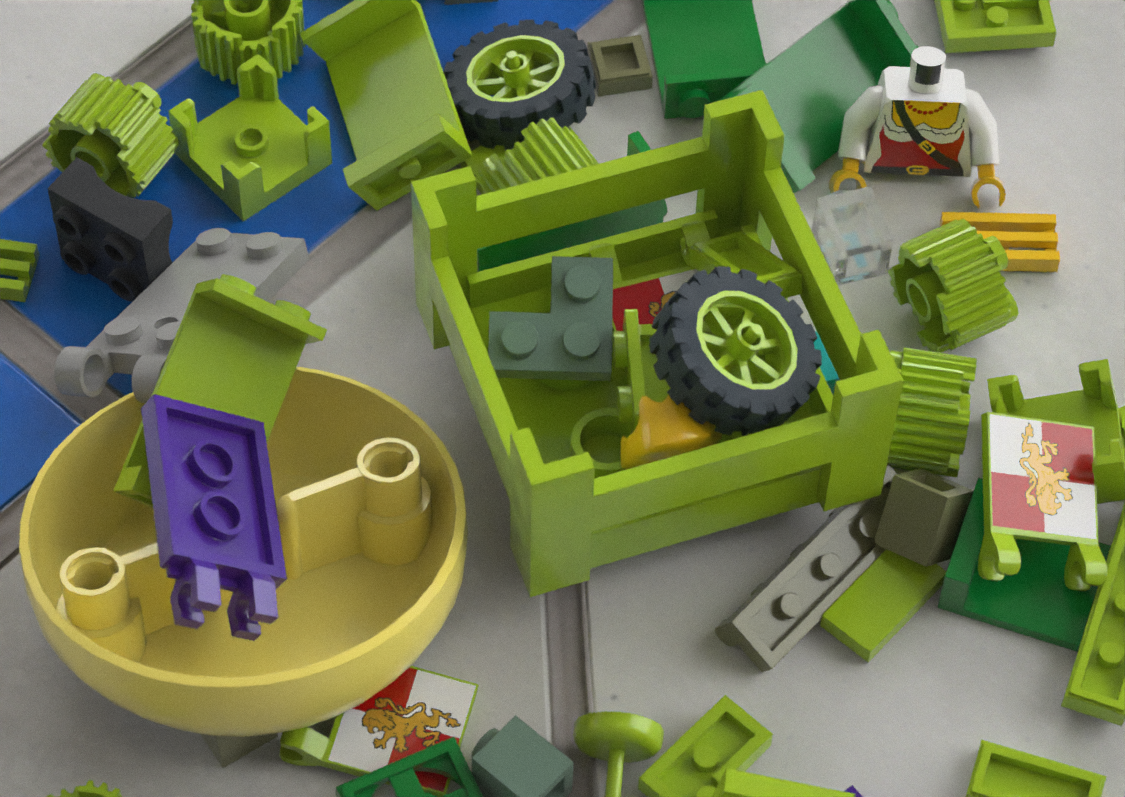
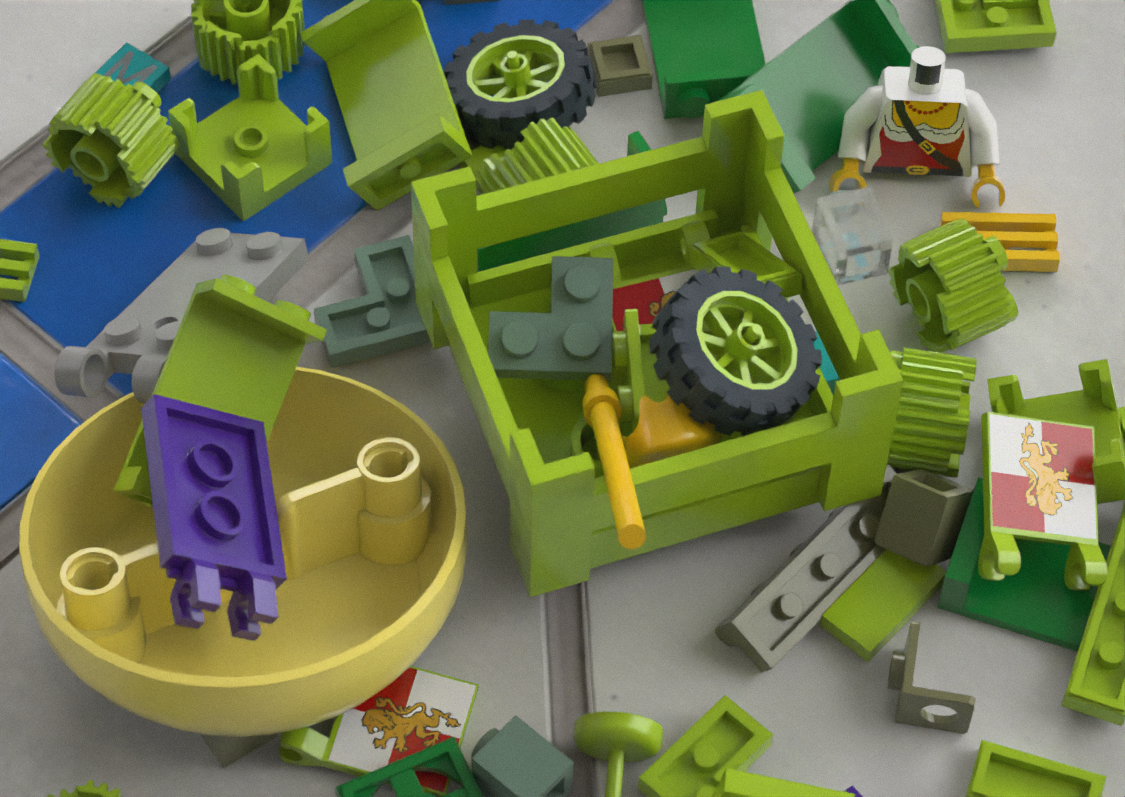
(109, 233): black brick -> none
(134, 66): none -> teal tile
(385, 316): none -> sand green plate
(603, 413): none -> yellow bar
(913, 699): none -> olive bracket

